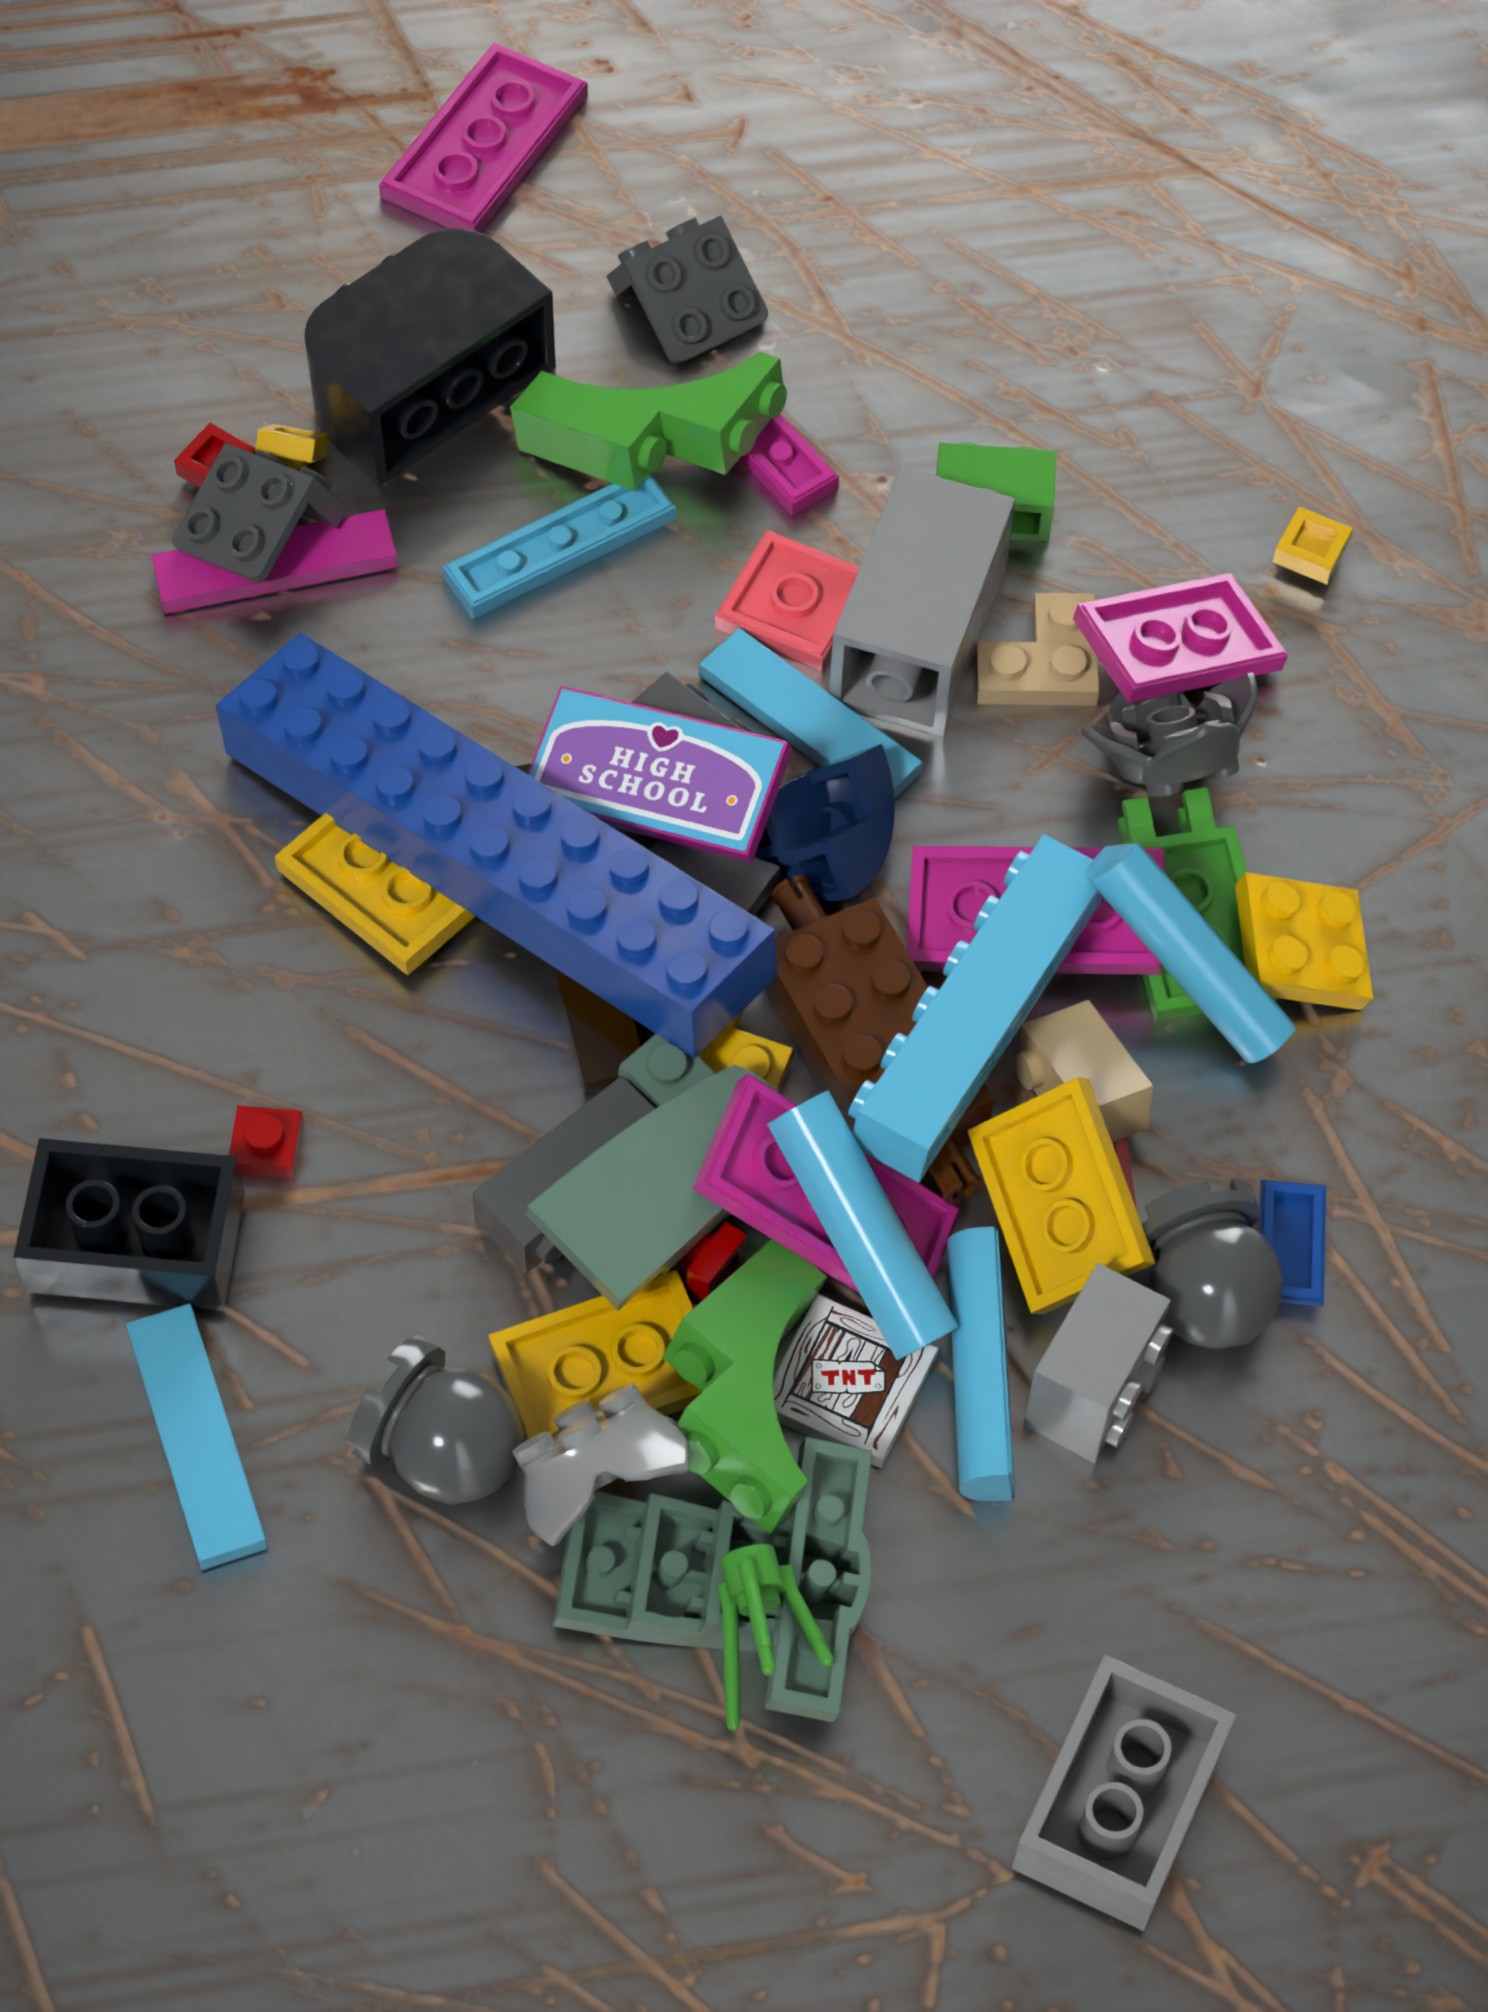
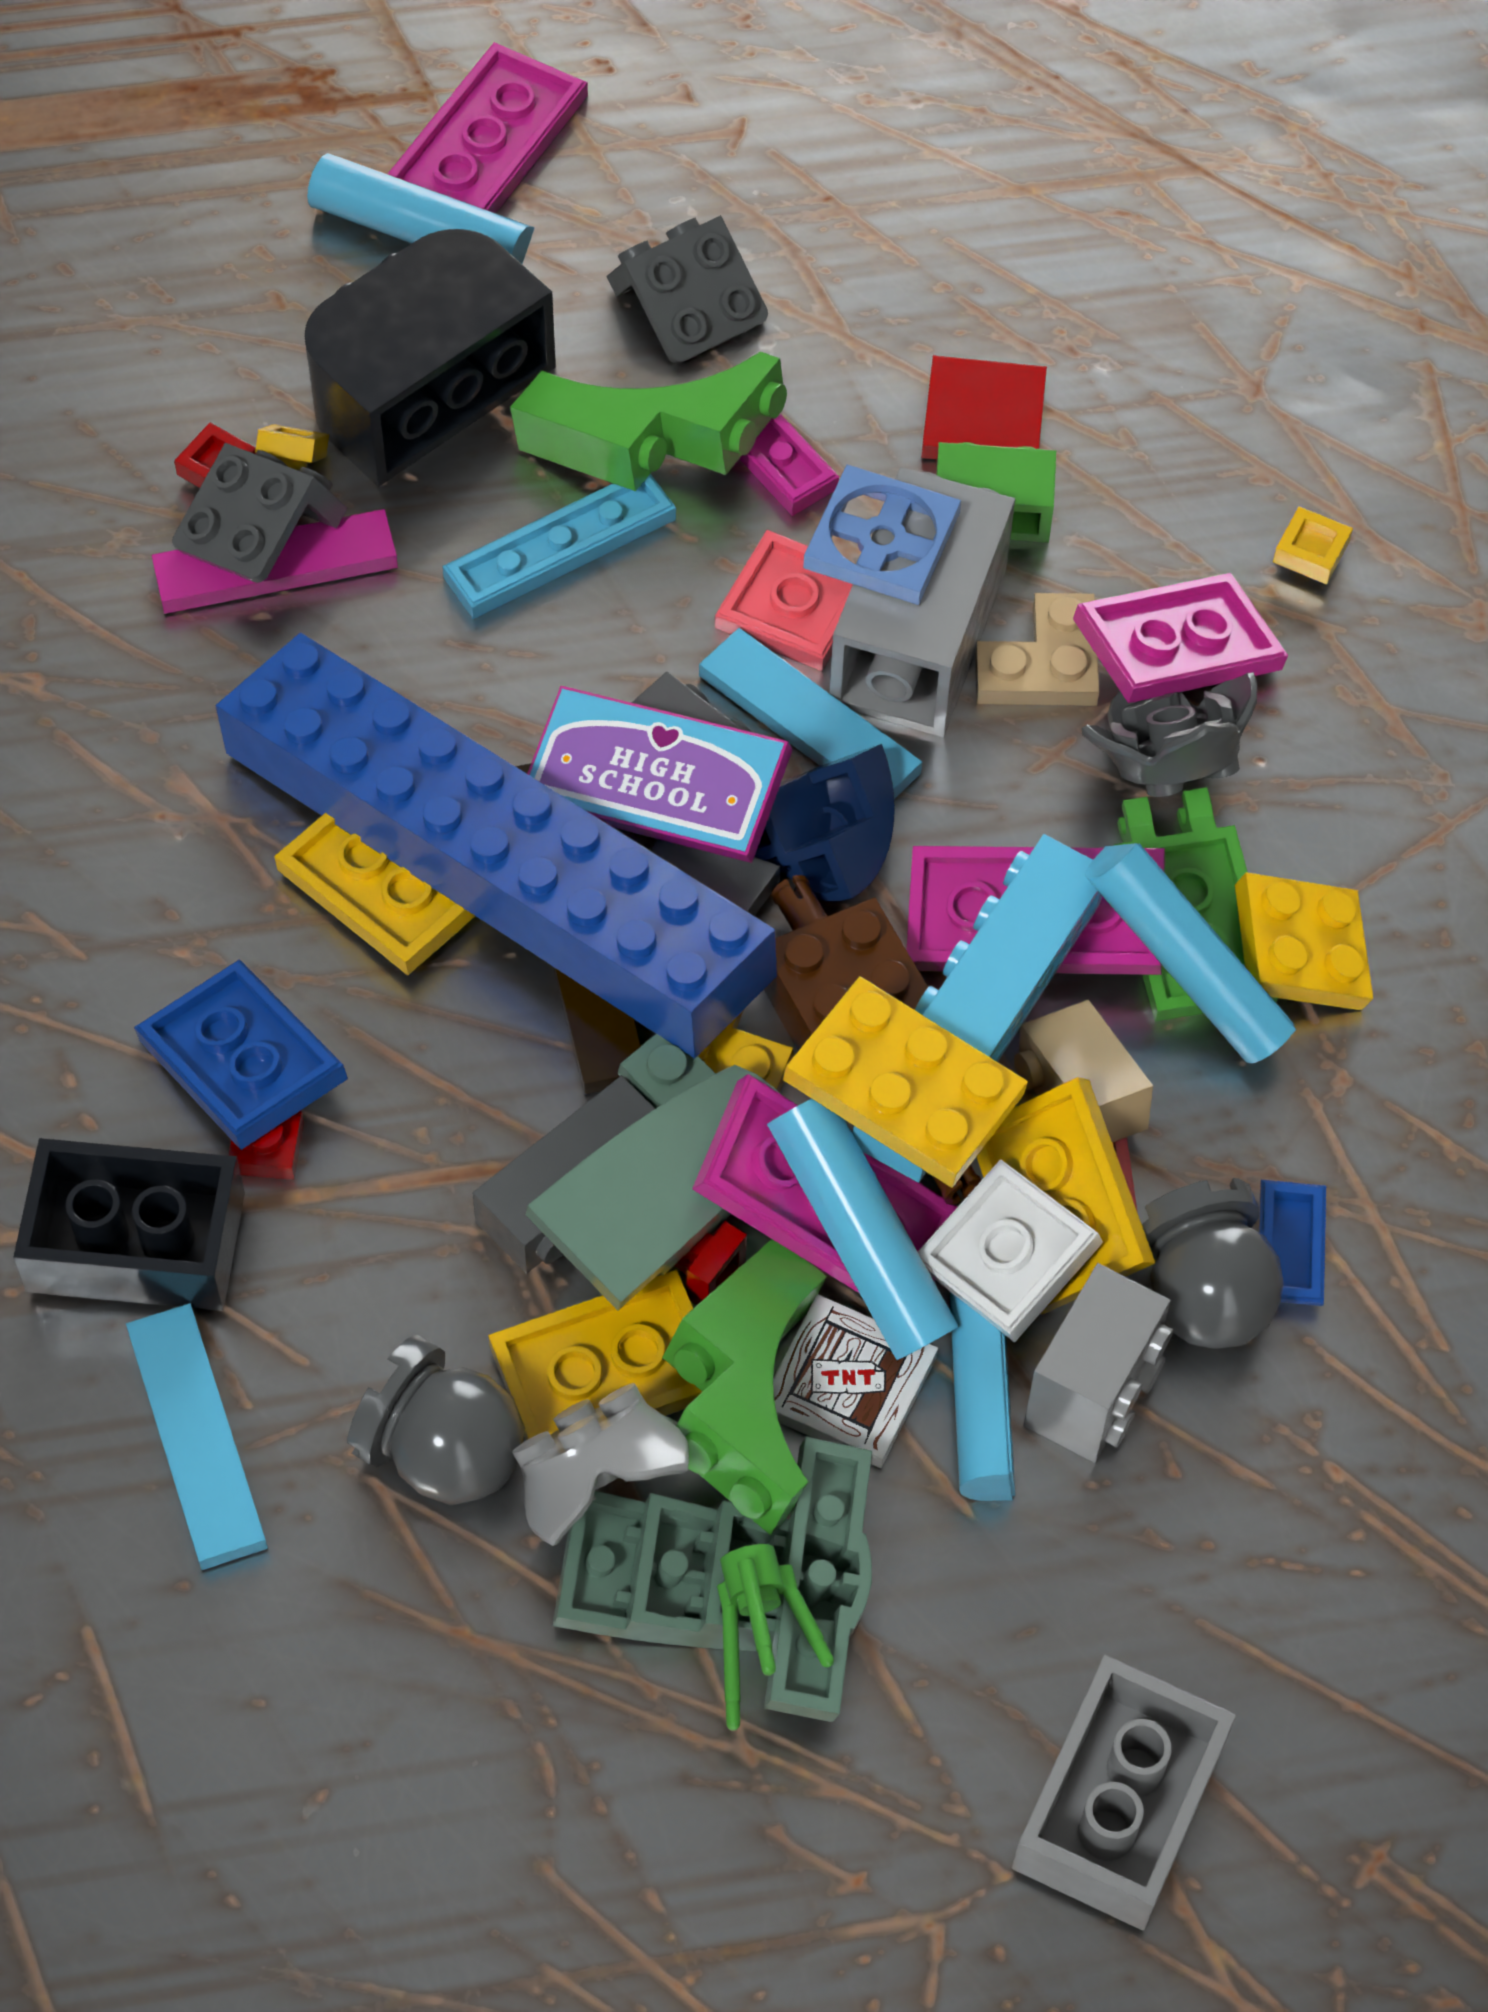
(241, 1054): none -> blue tile
(403, 207): none -> medium azure brick
(898, 498): none -> medium blue piece
(905, 1081): none -> yellow plate
(983, 404): none -> red tile
(1008, 1250): none -> white tile

